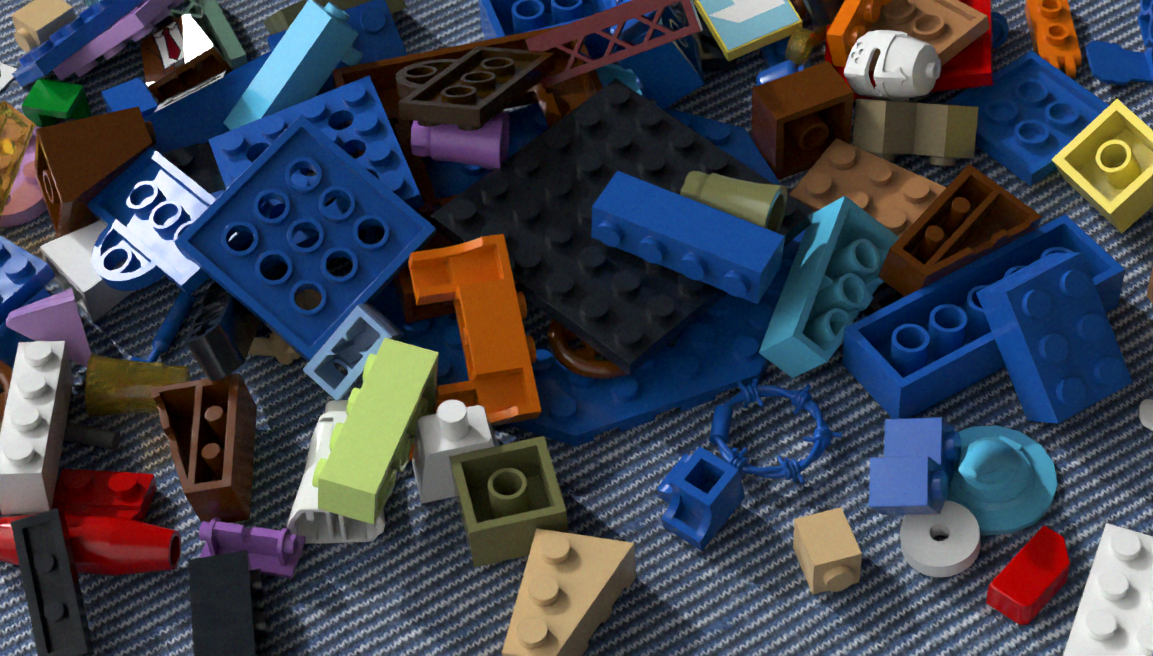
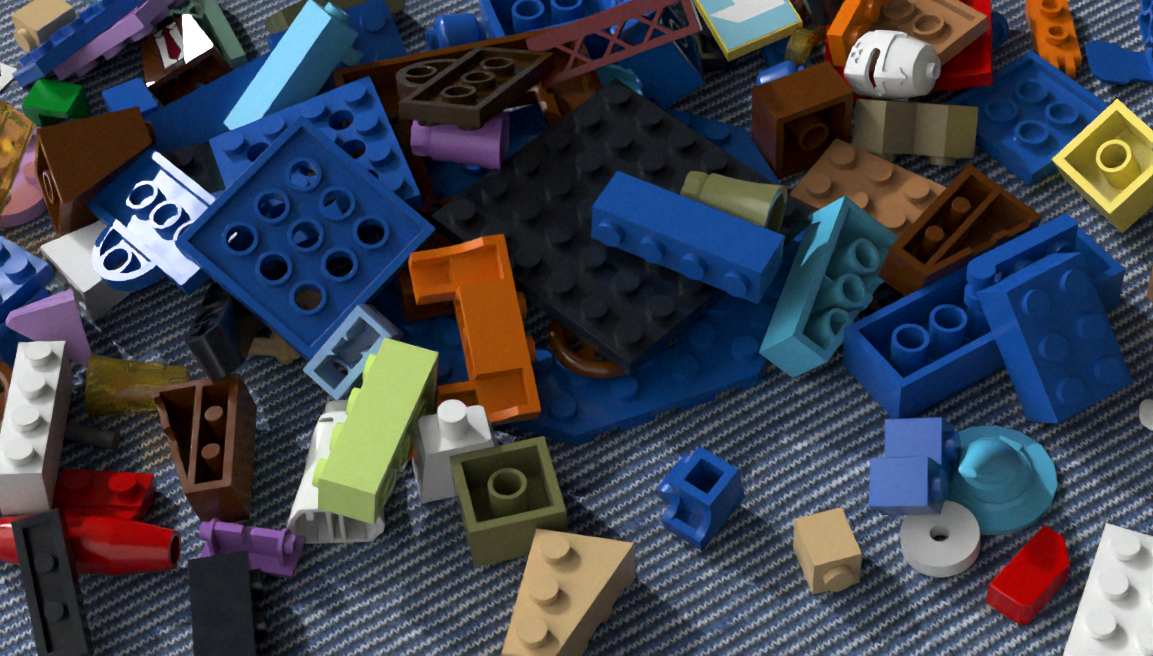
(169, 327): blue piece -> none
(190, 90): sticker -> none
(454, 30): none -> blue head
(789, 469): blue piece -> none
(1052, 237): none -> blue plate

